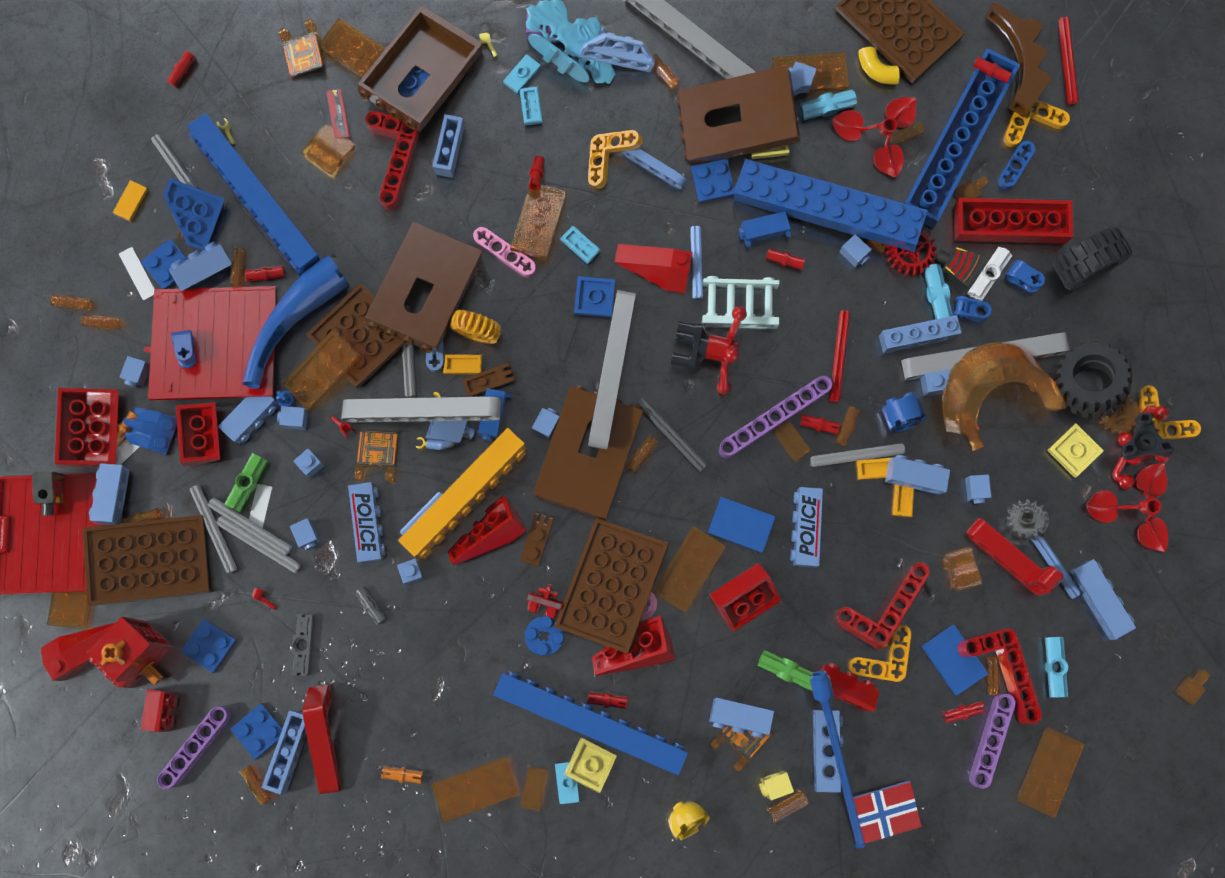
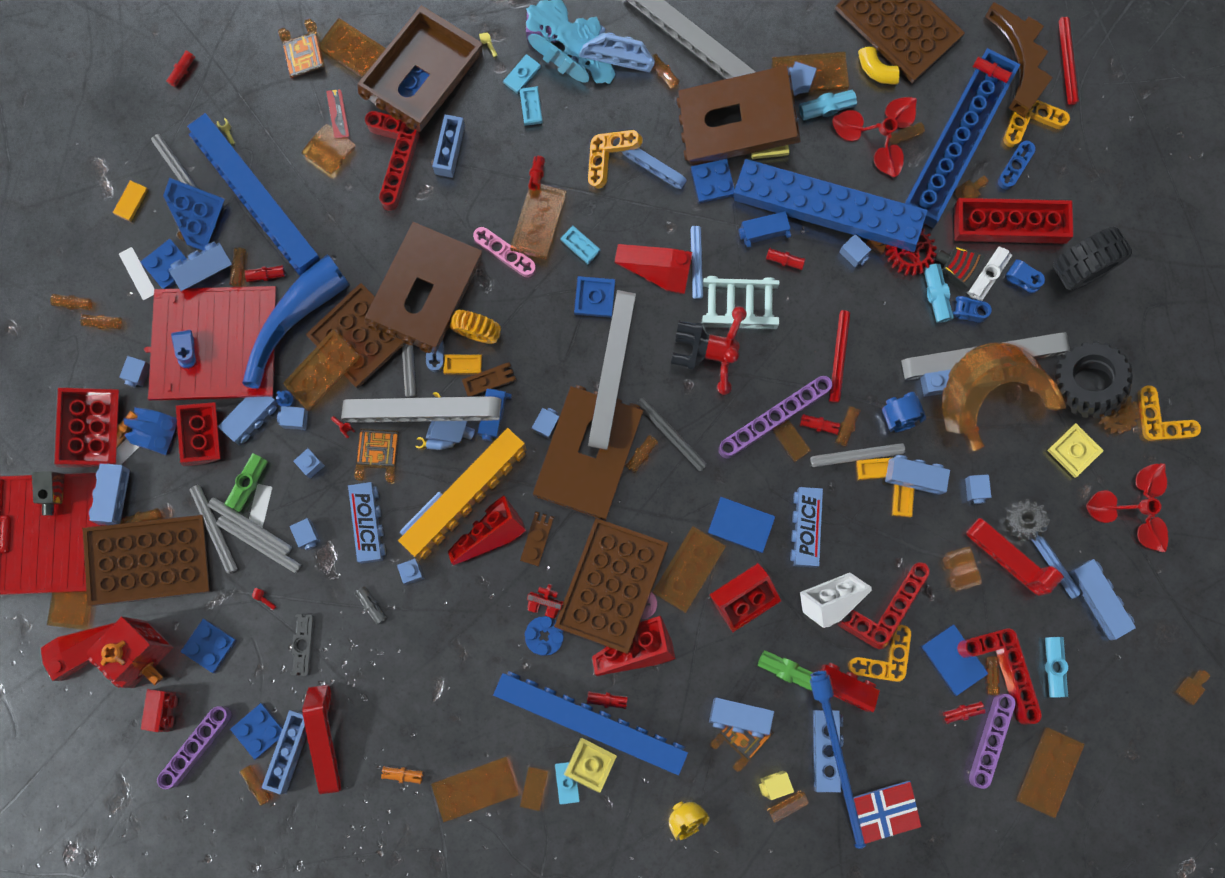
(833, 599): none -> white slope
(920, 334): medium blue brick -> none
(1135, 452): wheel -> none

